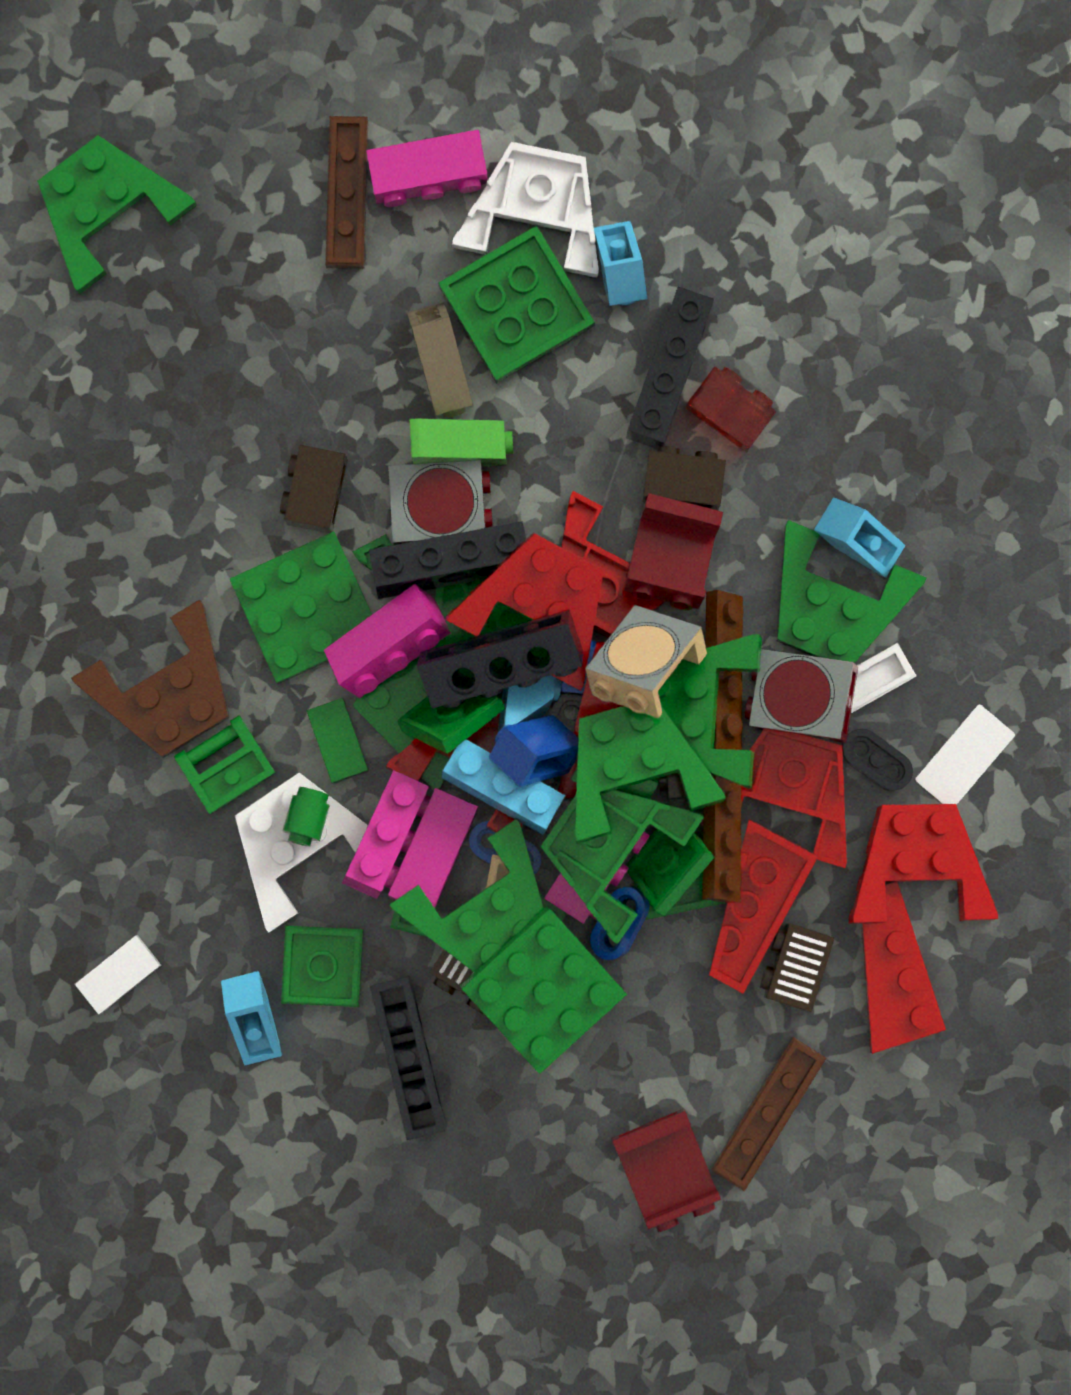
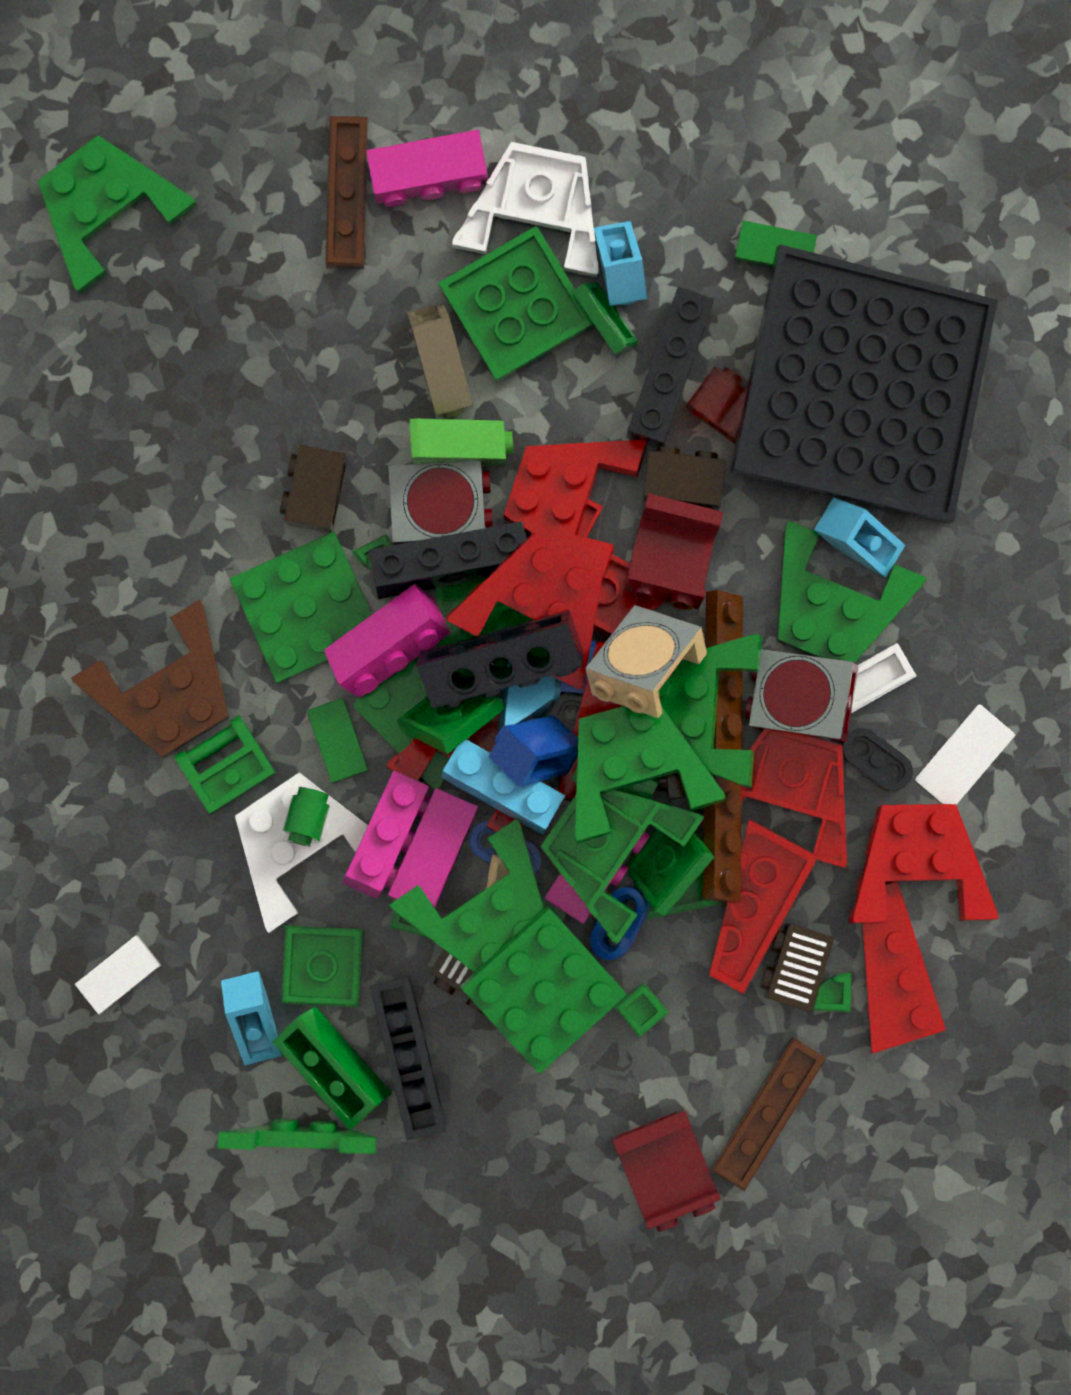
(287, 1133): none -> green wing
(332, 1067): none -> green brick
(556, 488): none -> red wing
(606, 318): none -> green tile
(641, 1009): none -> green tile
(759, 242): none -> green tile
(834, 994): none -> green tile
(864, 384): none -> black plate

